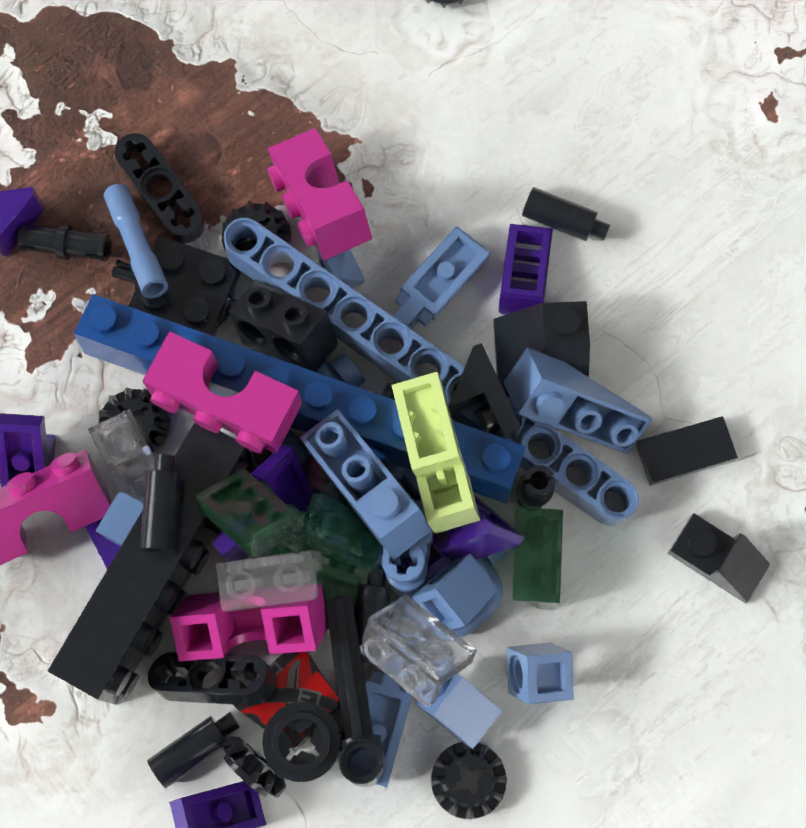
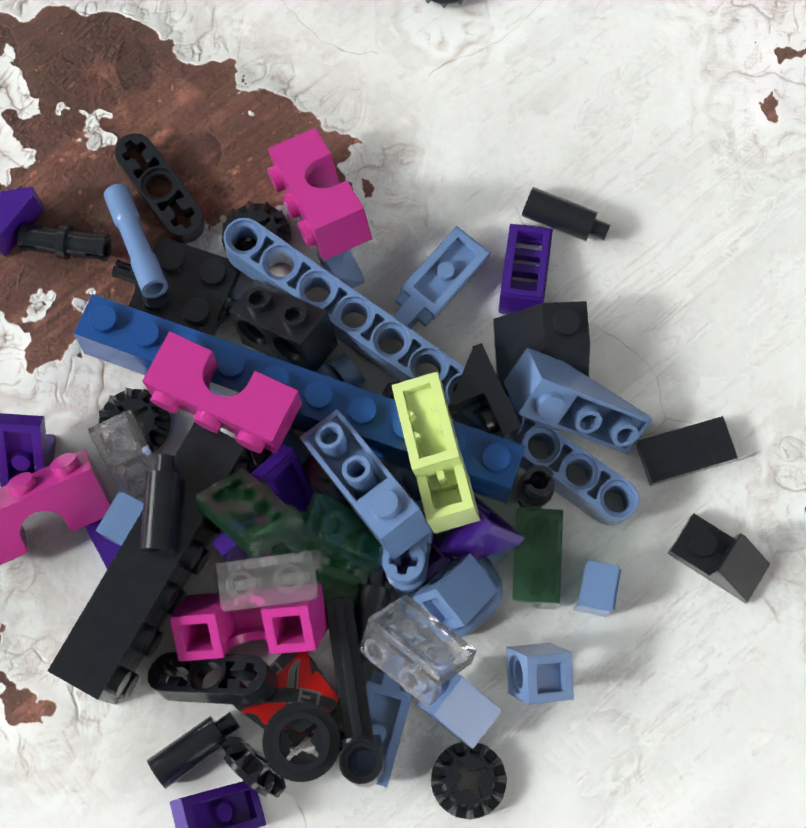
(598, 588): none -> medium blue slope

